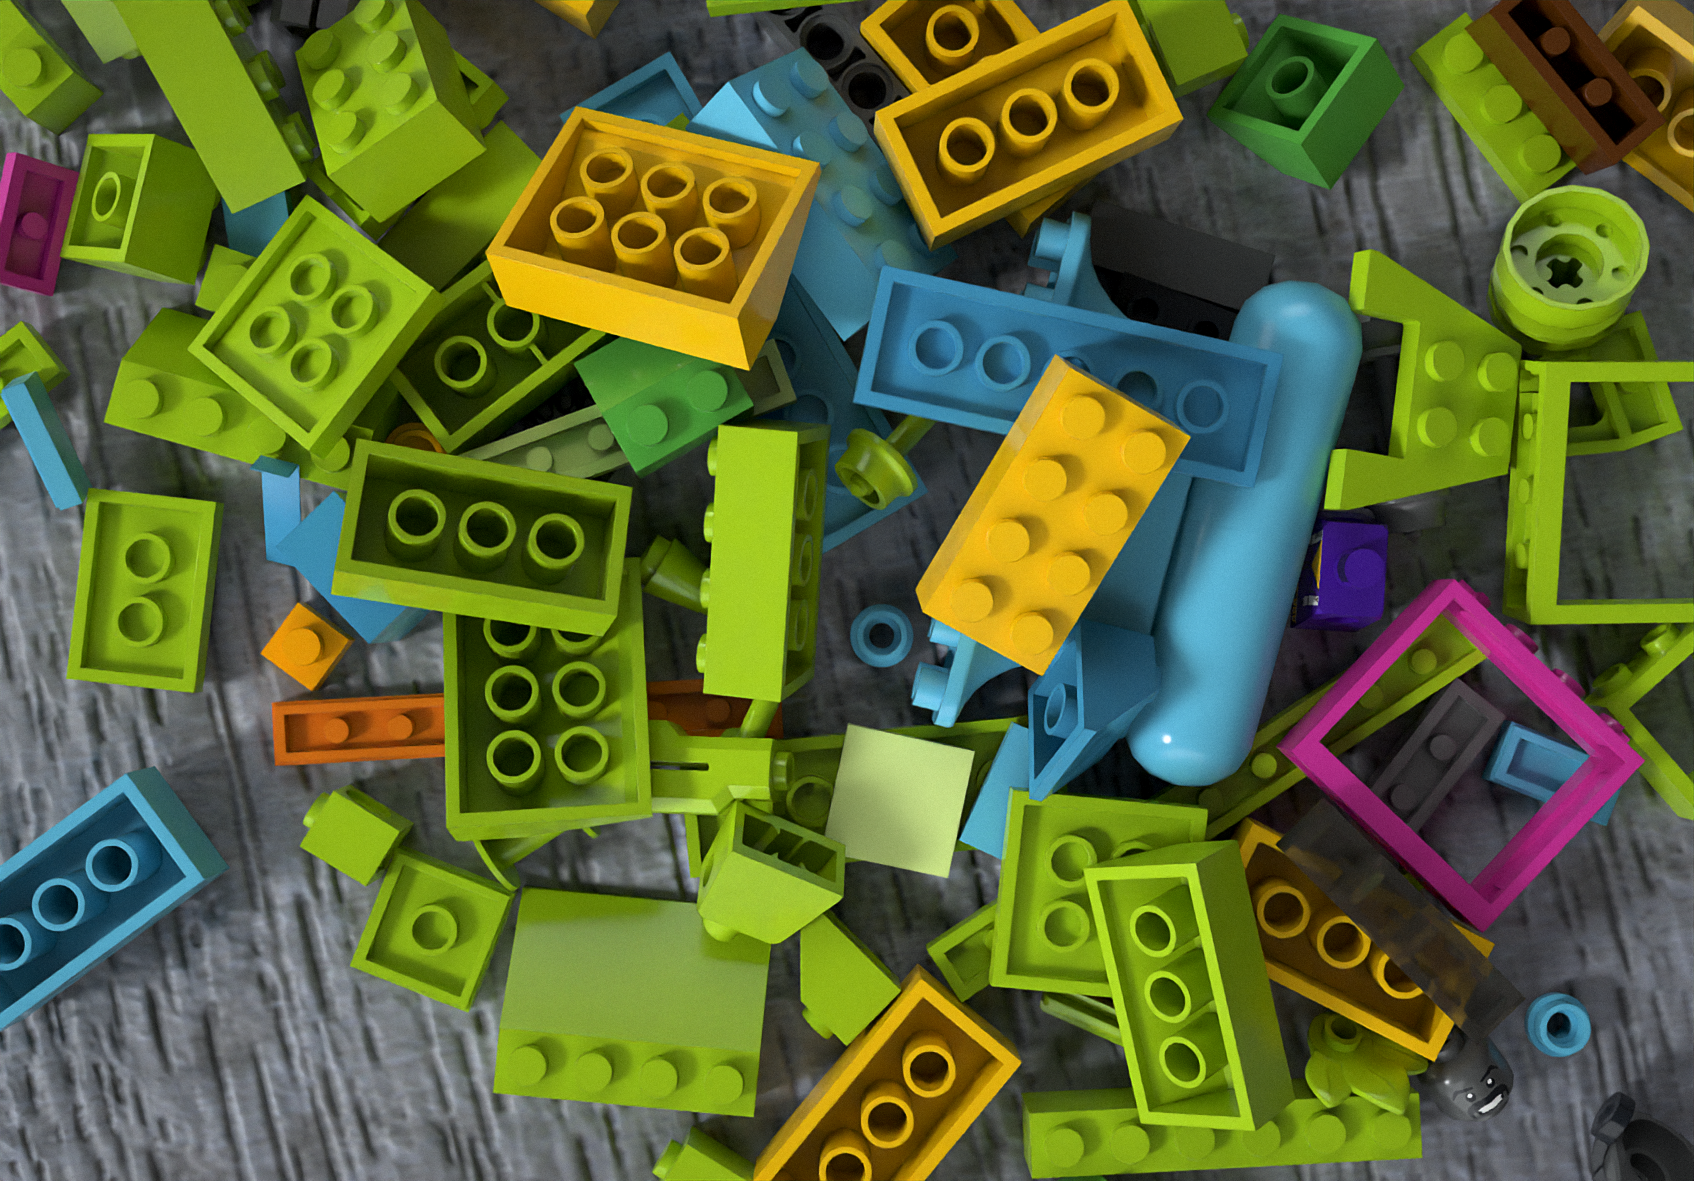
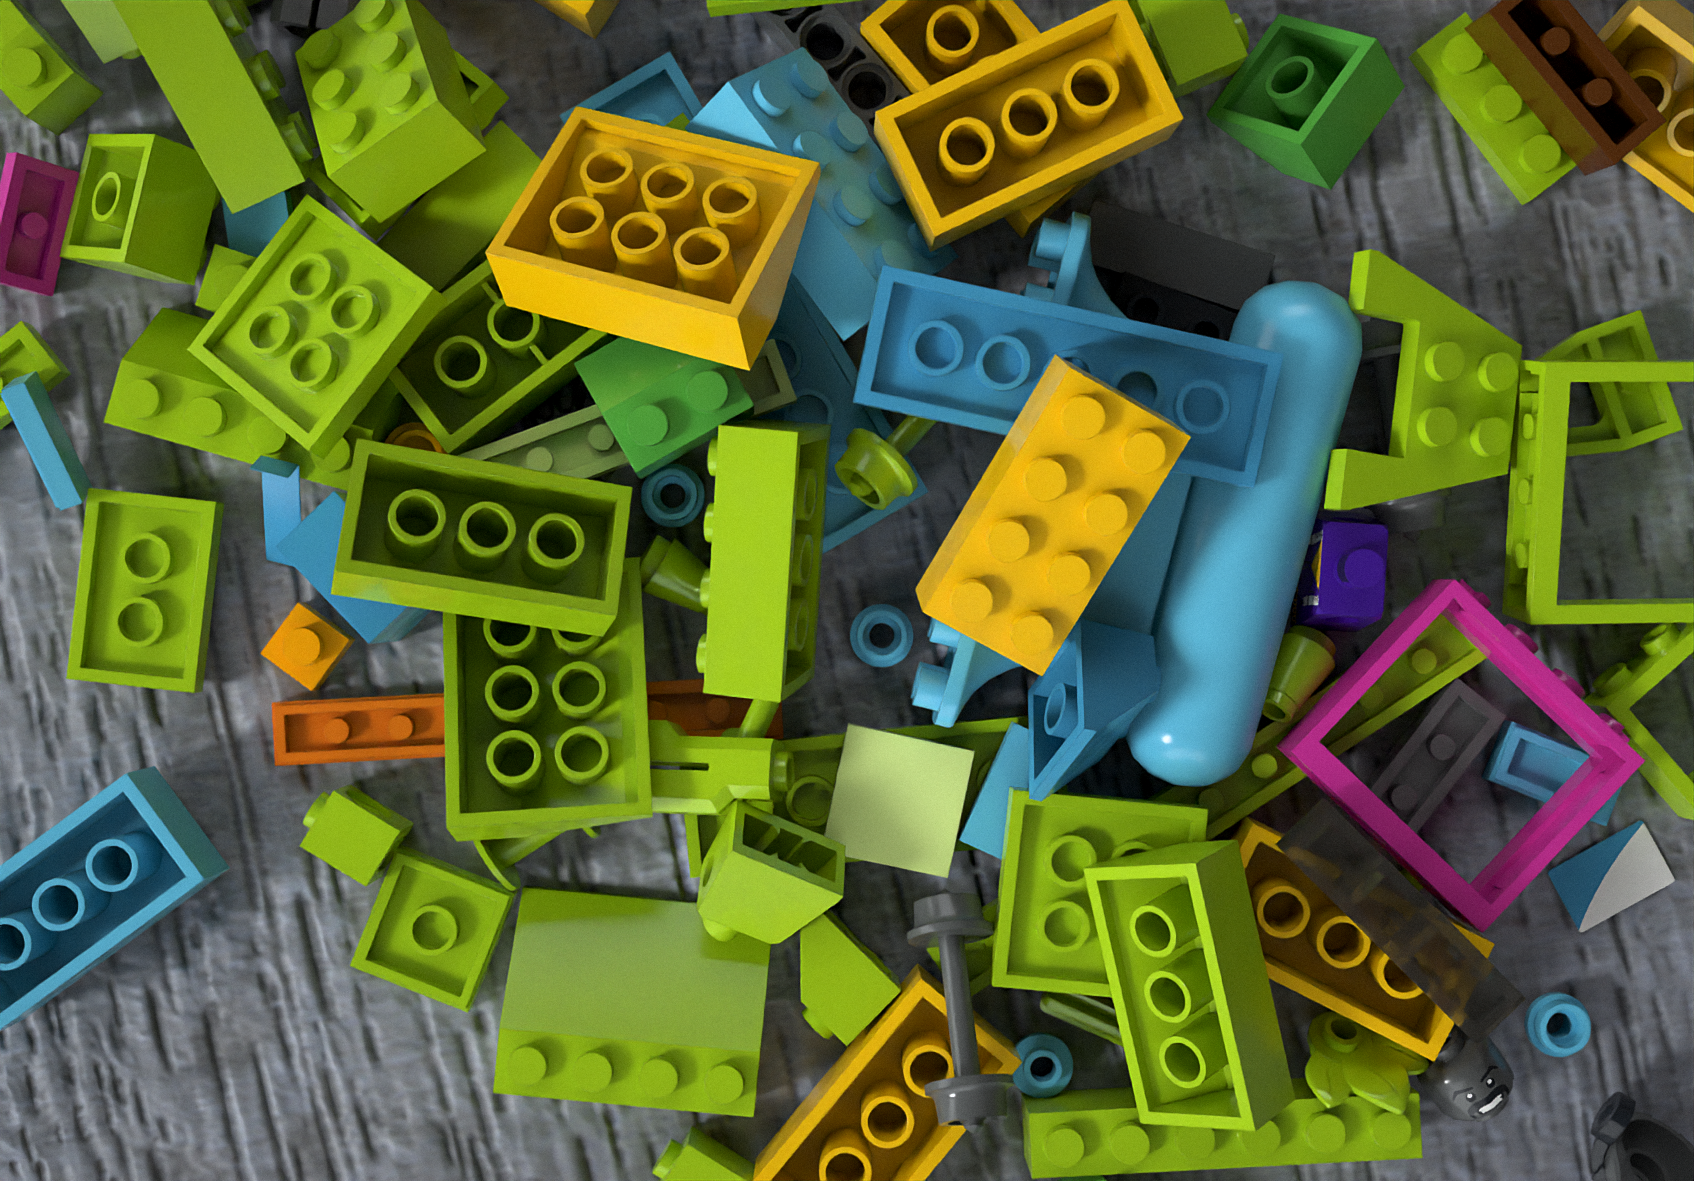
(652, 495): none -> medium azure plate
(969, 1097): none -> dark grey piece
(1046, 1045): none -> medium azure plate
(1300, 668): none -> lime cone
(1567, 270): lime wheel -> none
(1611, 876): none -> sticker

